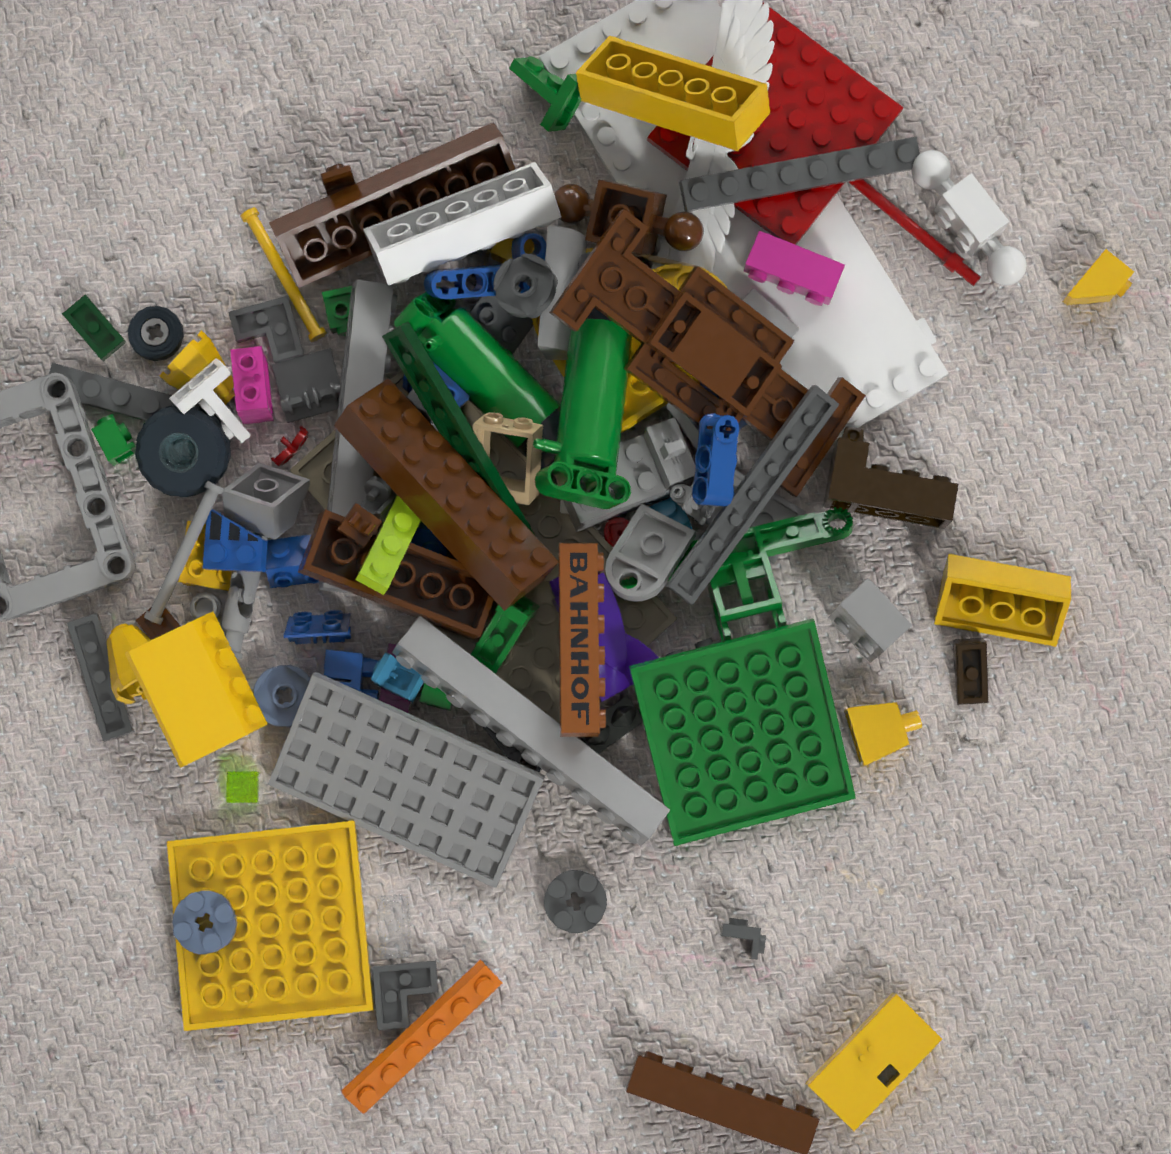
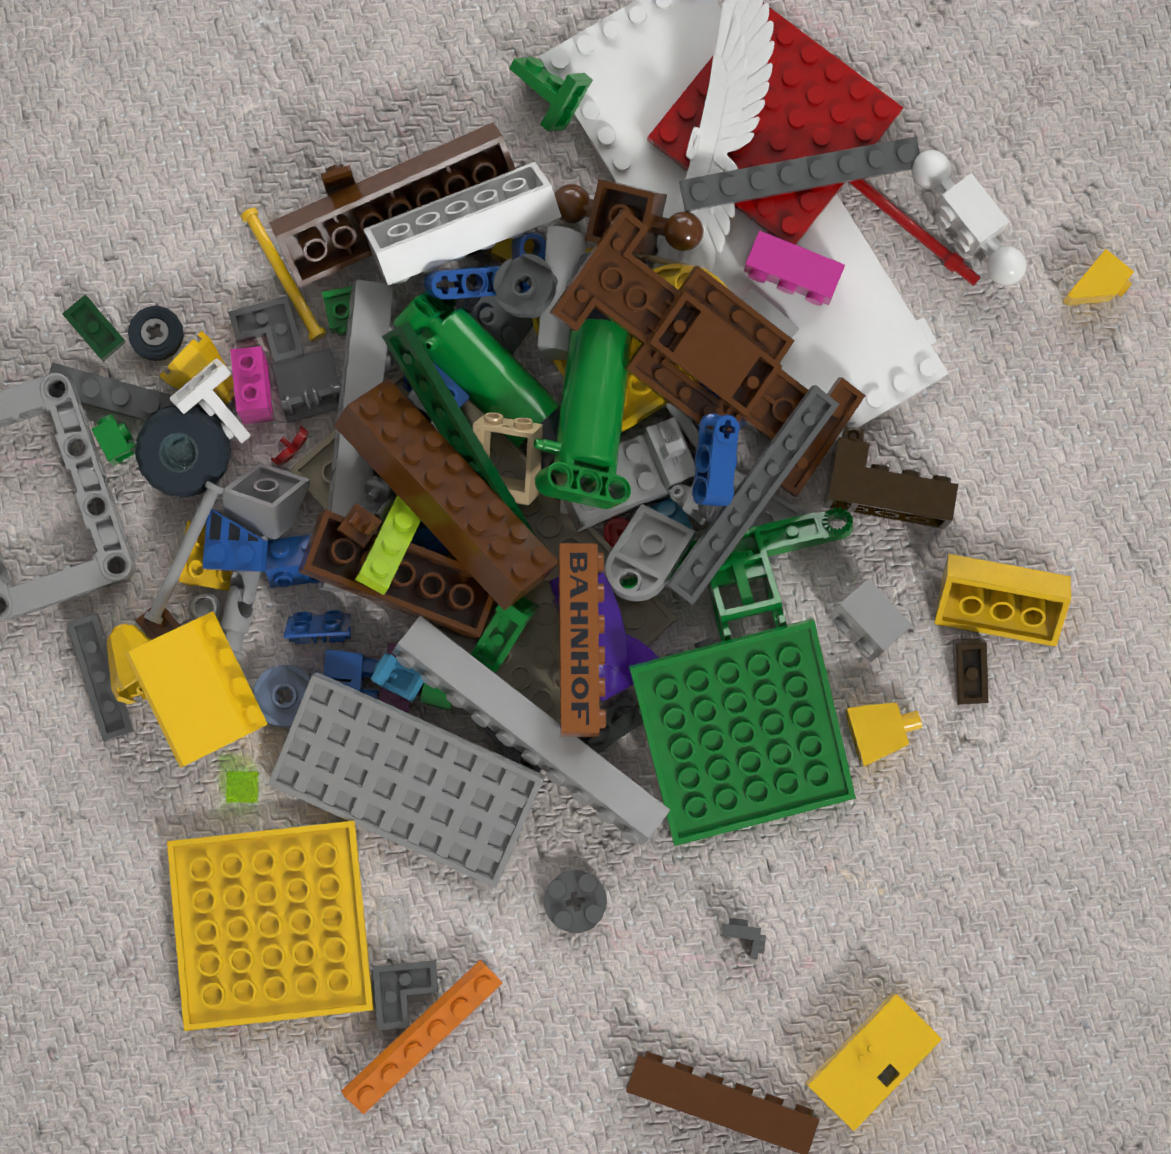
(187, 929): sand blue plate -> none
(673, 92): yellow brick -> none

